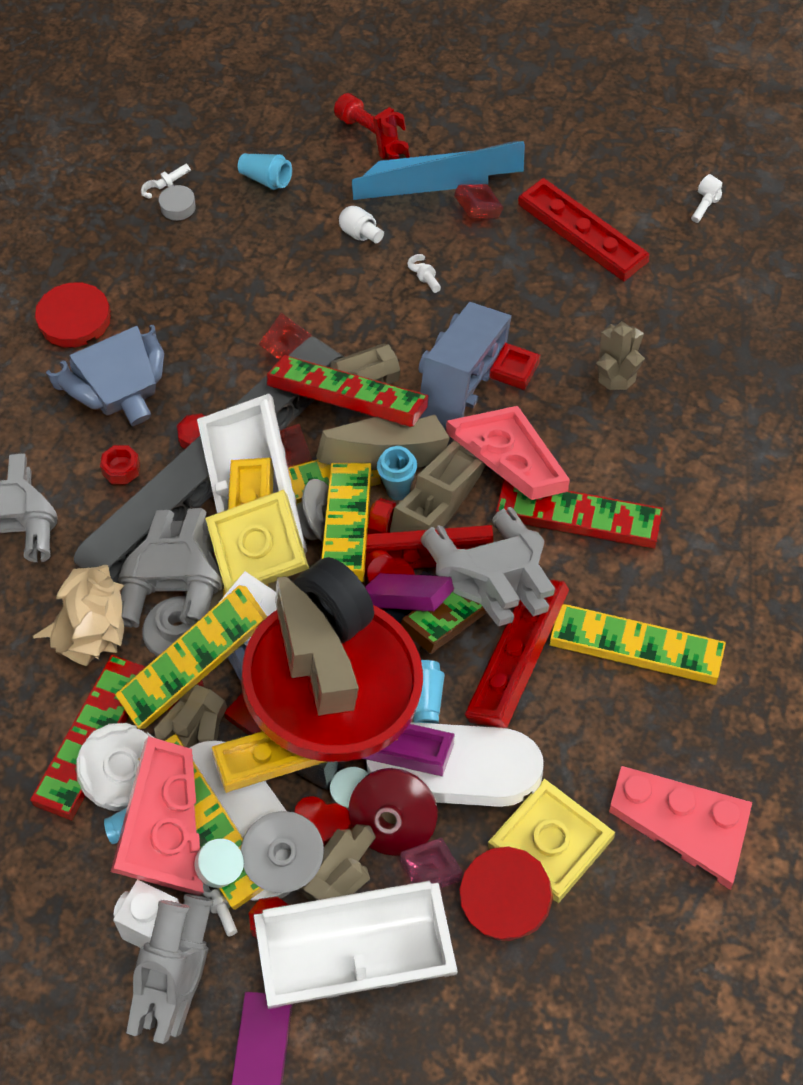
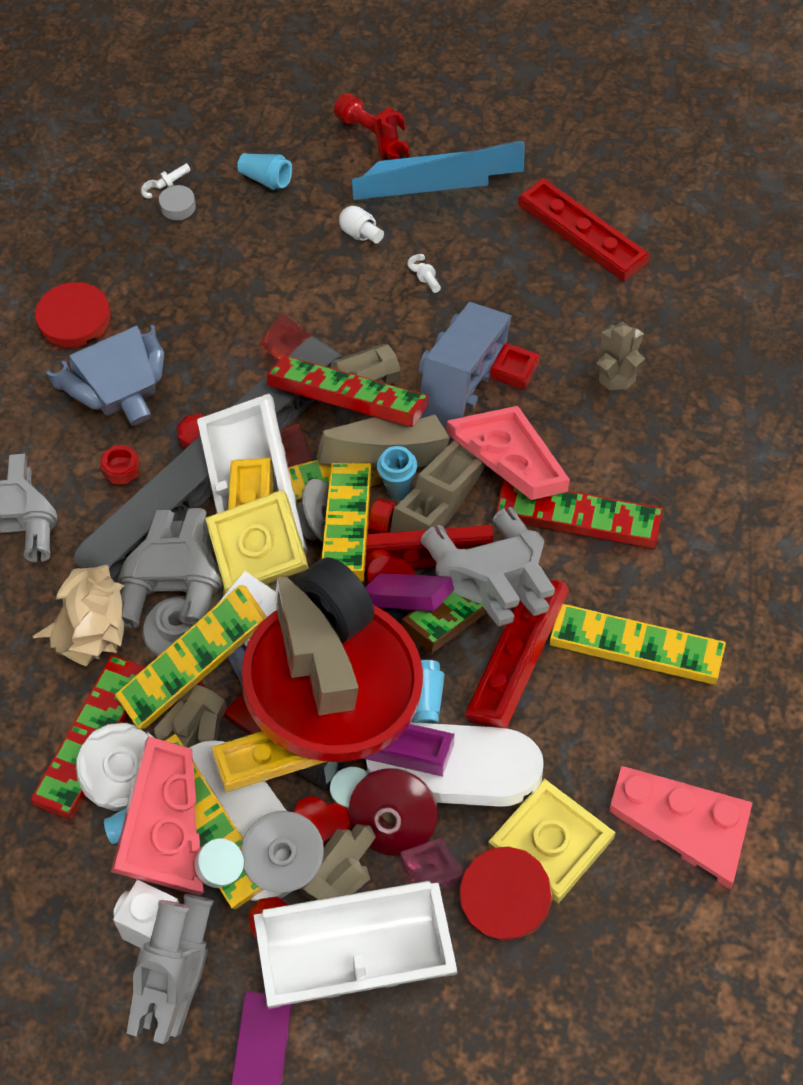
(221, 907): white hand -> none
(478, 201): clear red tile -> none
(711, 190): white hand -> none

